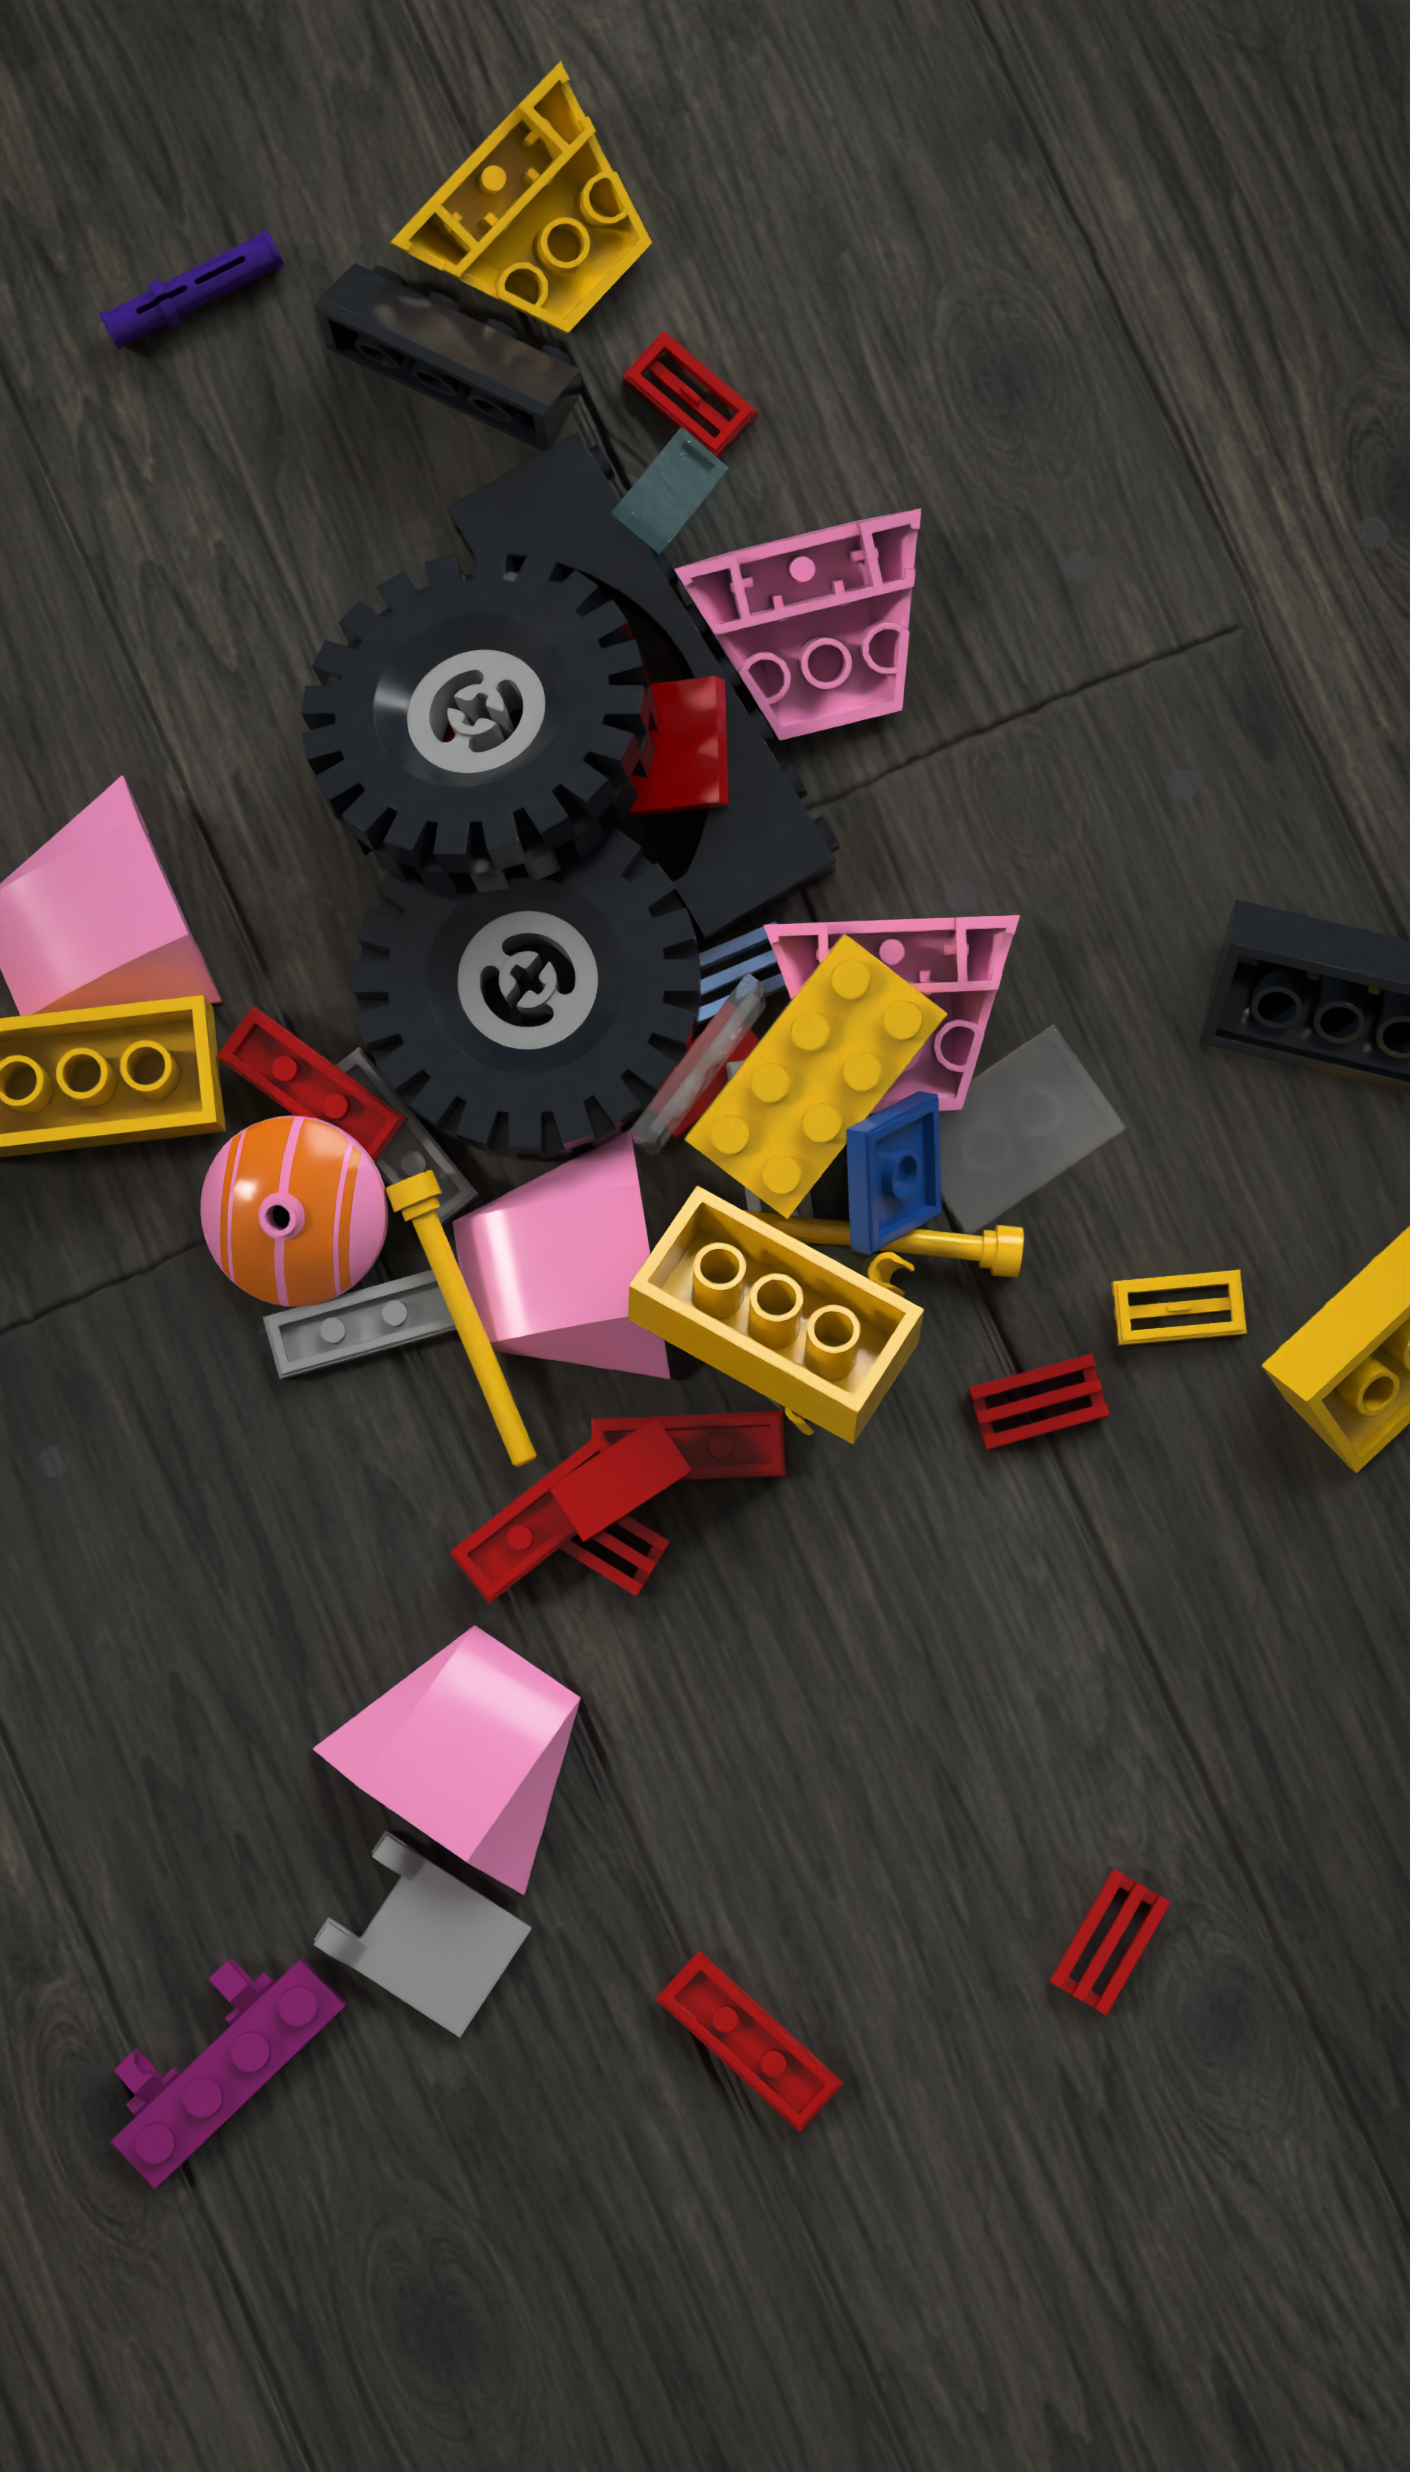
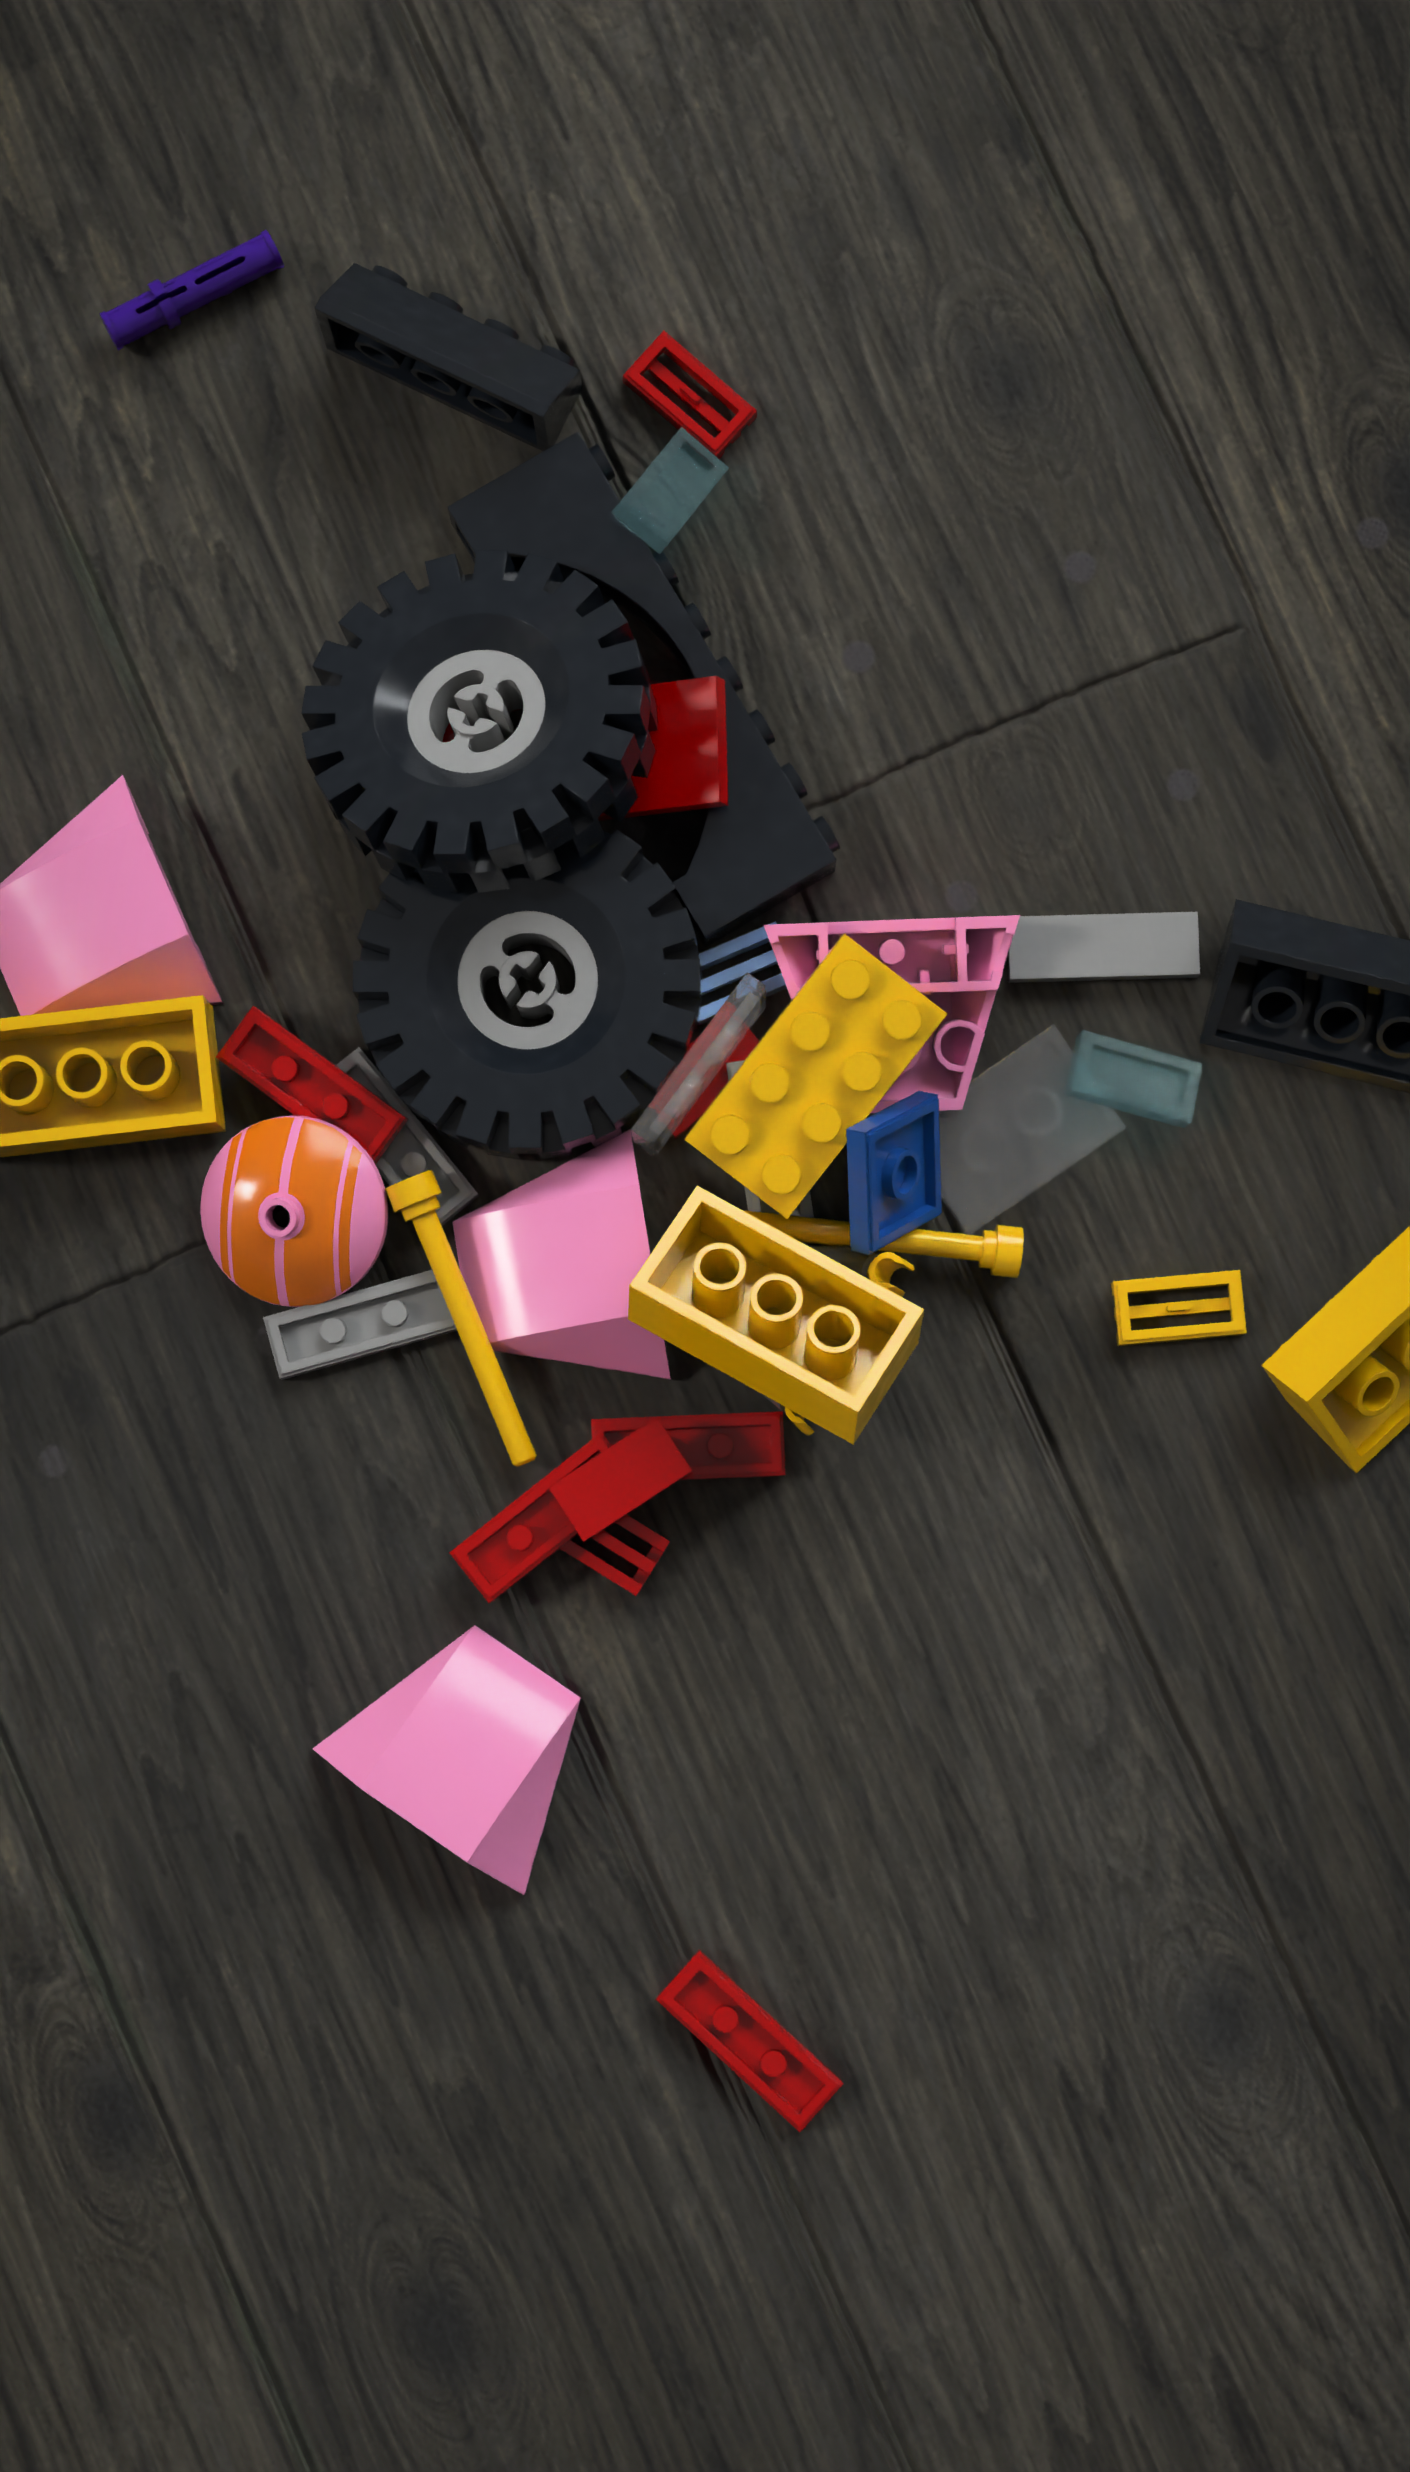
(187, 2107): magenta hinge -> none
(430, 1940): light grey flag -> none
(533, 213): yellow wedge -> none
(816, 620): bright pink wedge -> none
(1090, 1387): red tile -> none
(1105, 947): none -> light grey tile
(1132, 1953): red tile -> none
(1133, 1079): none -> clear light blue tile

